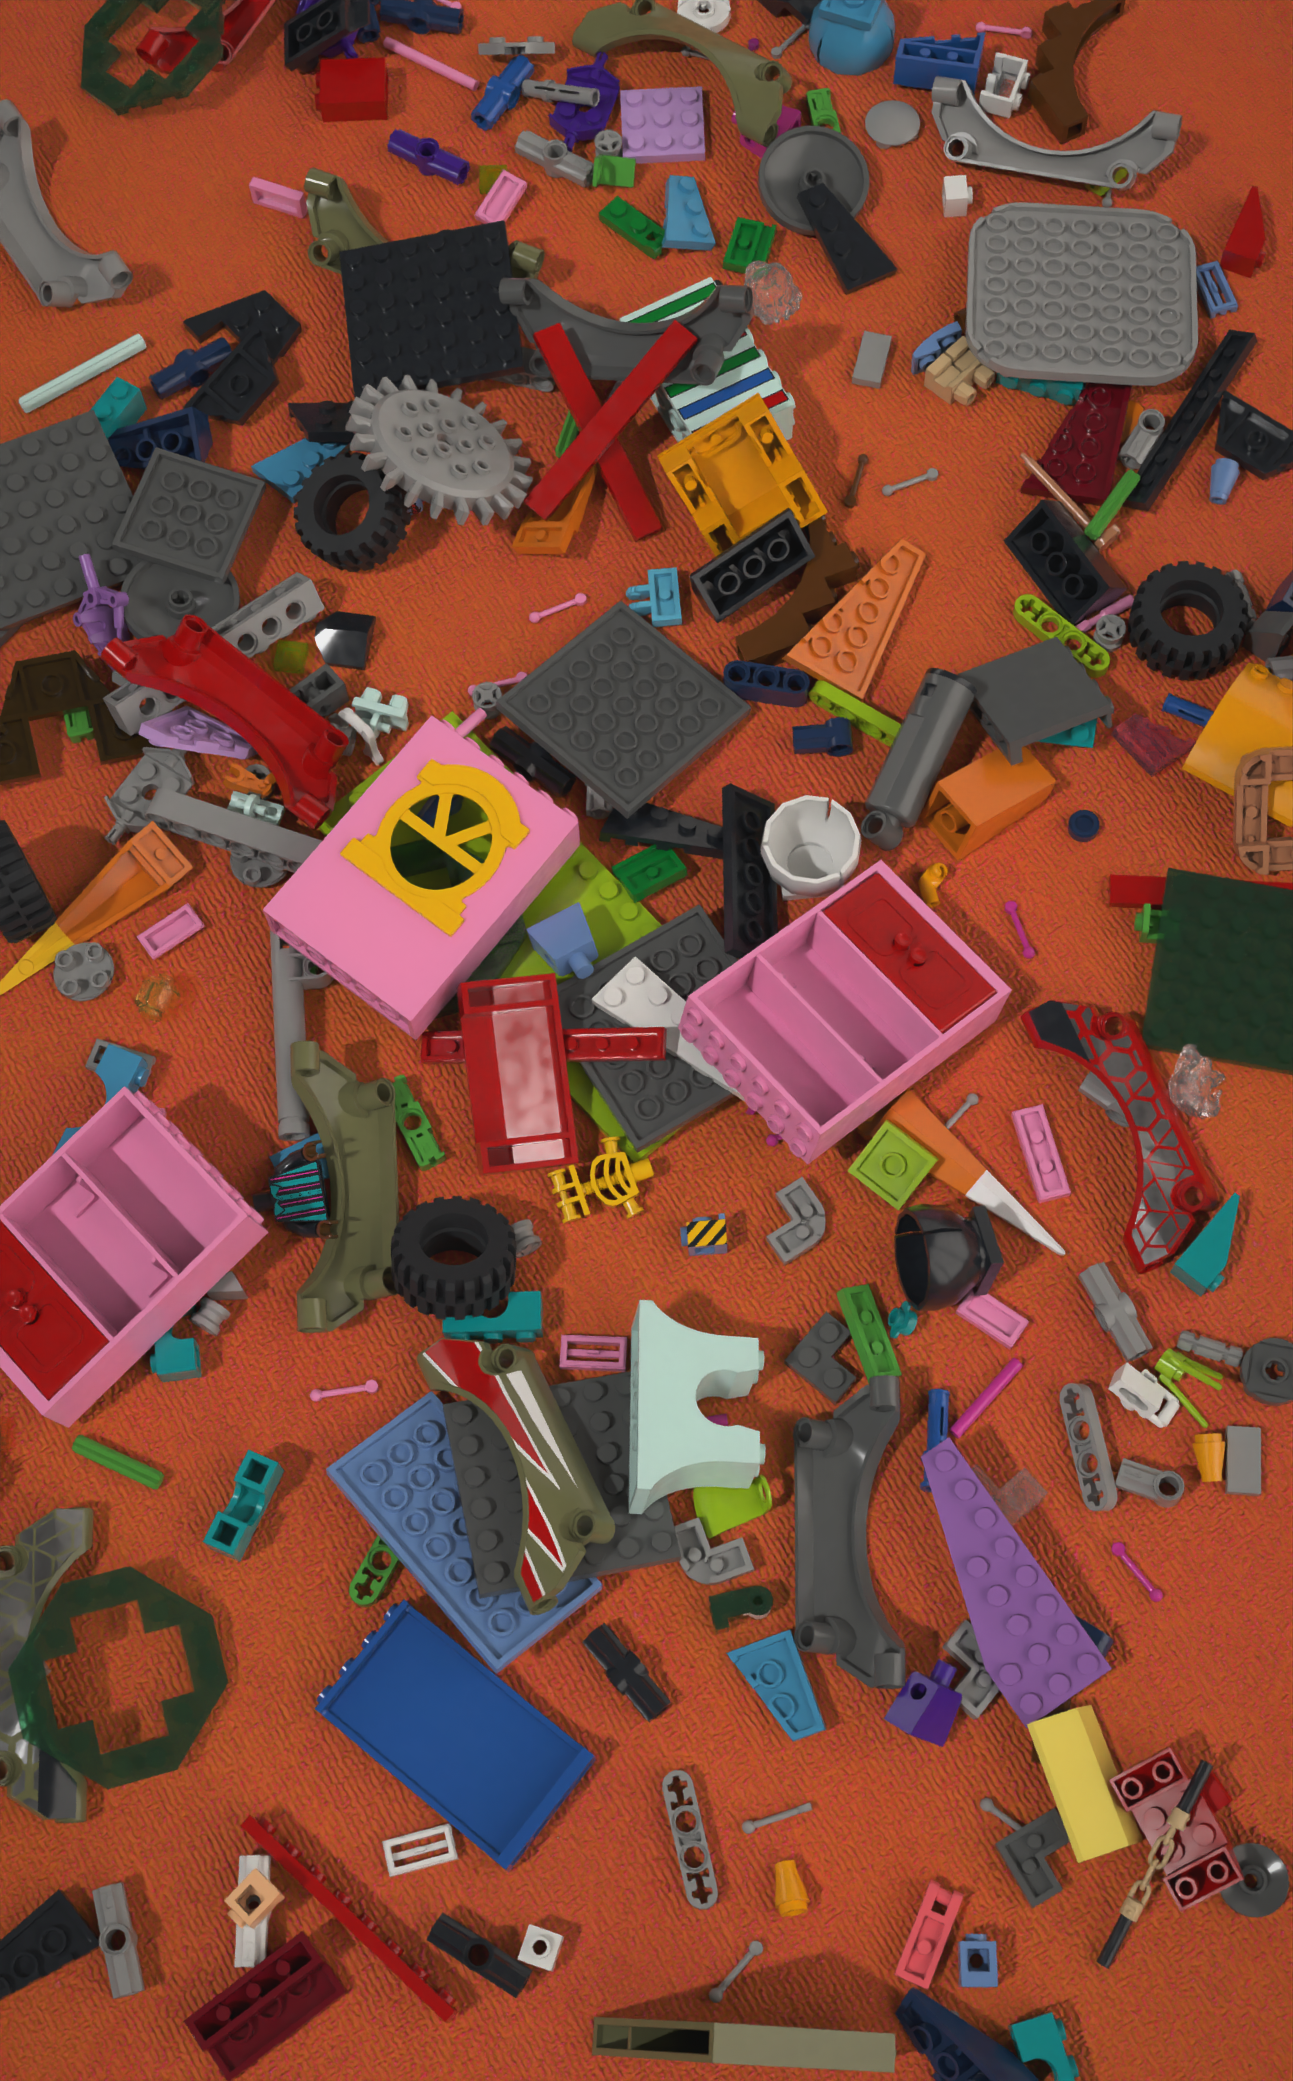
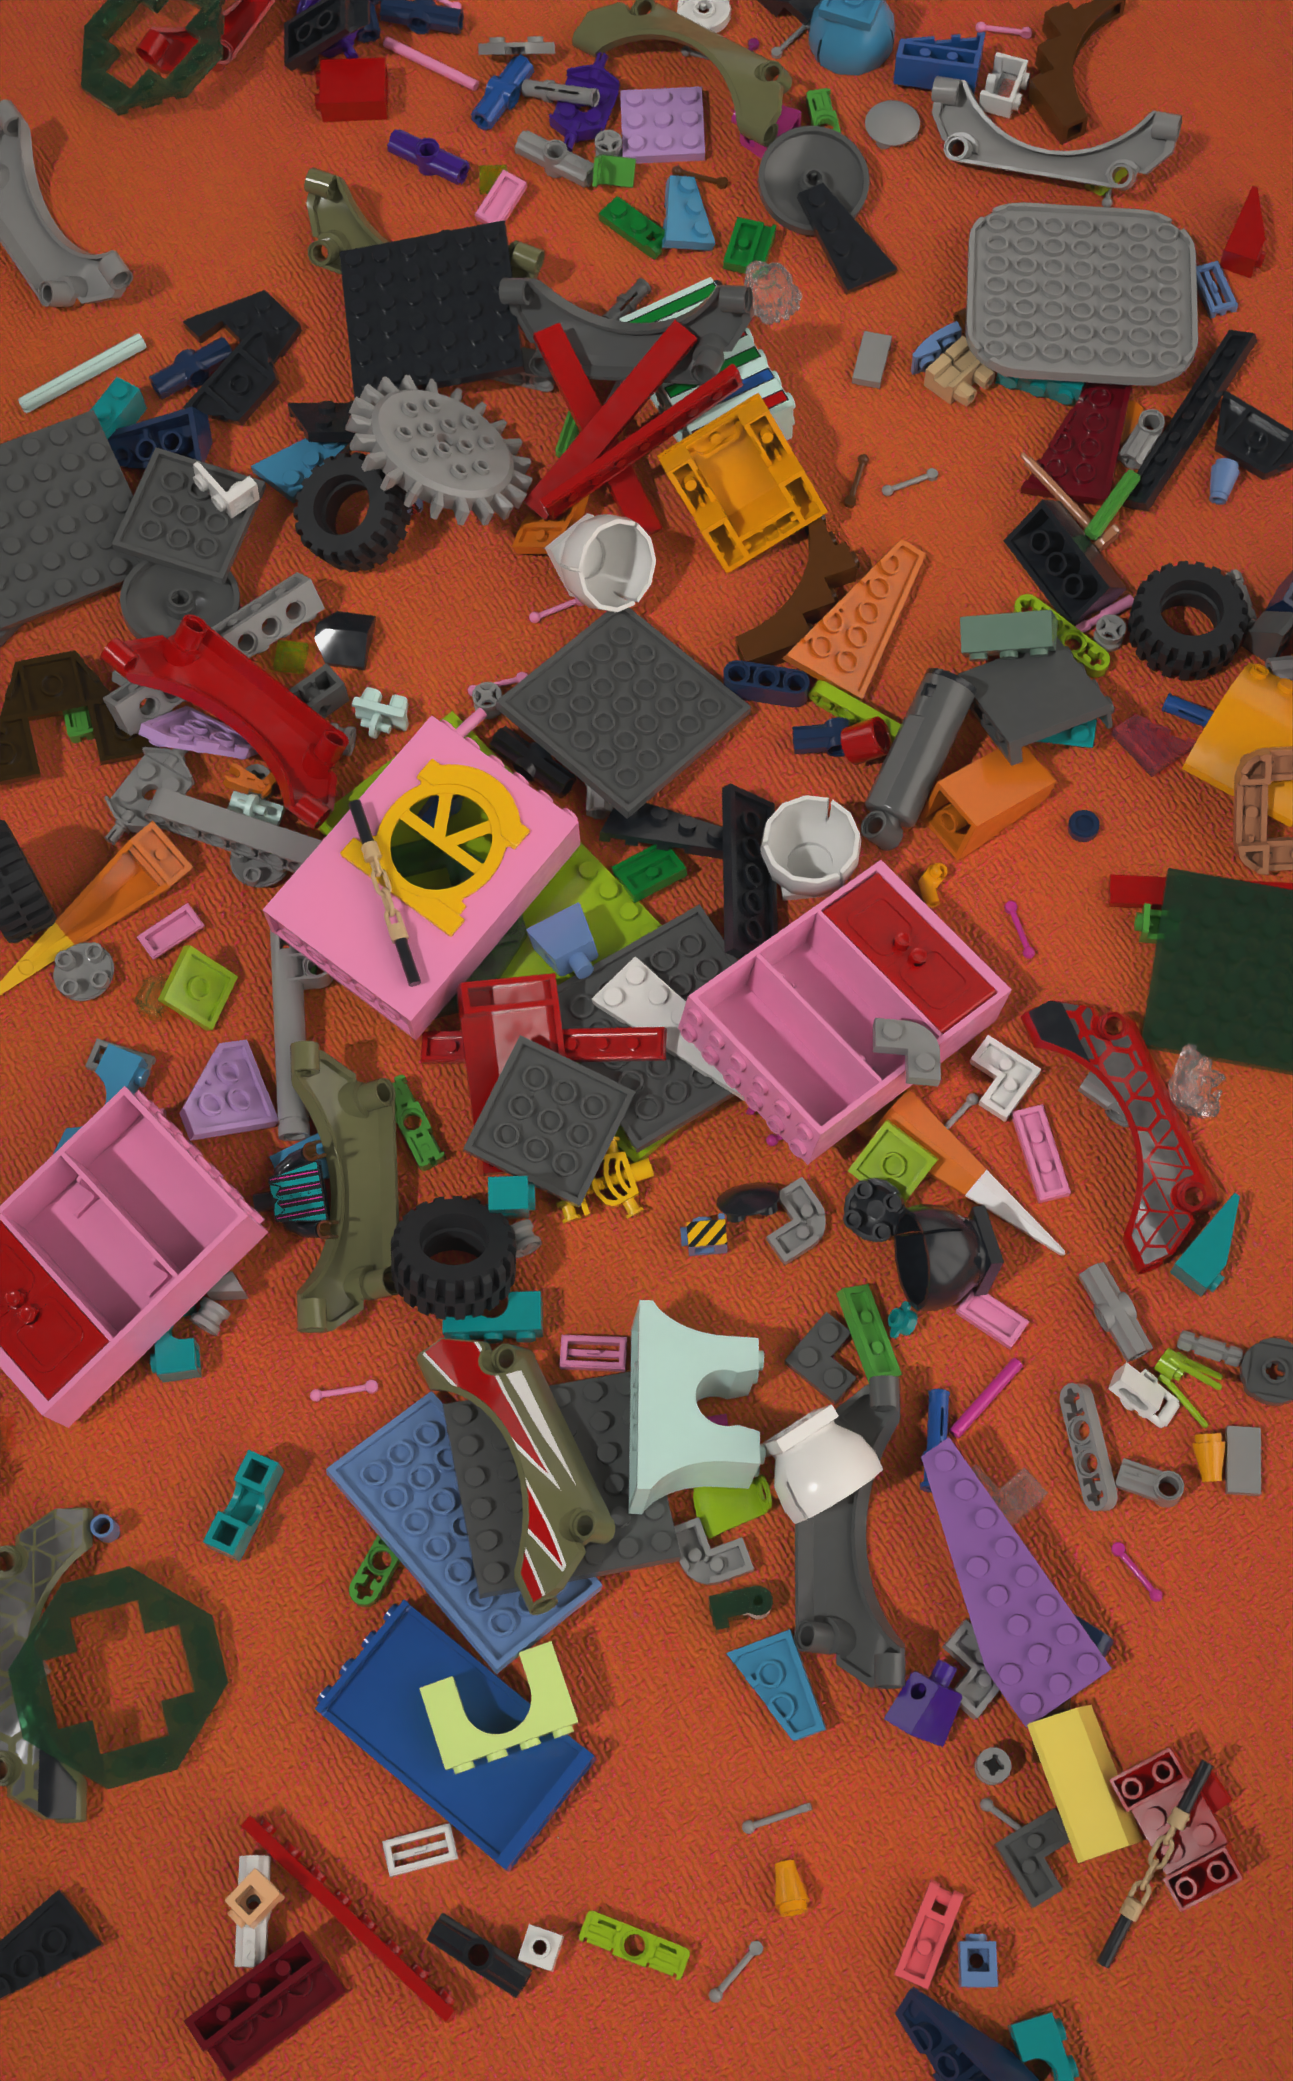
(94, 614): medium lavender bar -> none
(98, 1522): none -> medium blue hinge
(118, 1462): bright green axle -> none
(123, 1964): light grey piece -> none
(197, 988): none -> lime plate
(228, 1095): none -> lavender plate
(237, 499): none -> white bracket
(278, 197): bright pink tile -> none
(349, 716): white helmet -> none
(397, 930): none -> piece
(463, 1743): none -> yellowish green arch
(511, 1196): none -> teal arch
(549, 1121): none -> dark grey plate
(604, 560): none -> white plate
(612, 1934): none -> lime piece
(626, 1672): black piece -> none
(637, 291): none -> dark grey pin
(642, 442): none -> red tile
(663, 594): medium azure hinge -> none
(690, 1839): light grey beam -> none
(721, 182): none -> reddish brown hinge
(744, 2044): olive slope -> none
(748, 1200): none -> black dish
(751, 566): black slope -> none
(819, 1463): none -> white plate
(866, 740): none -> red piece
(873, 1209): none -> black dish
(914, 1042): none -> light grey plate
(956, 196): white plate -> none
(990, 1772): none -> light grey wheel
(1008, 635): none -> sand green slope
(1011, 1074): none -> white plate
(1270, 1886): dark grey dish -> none

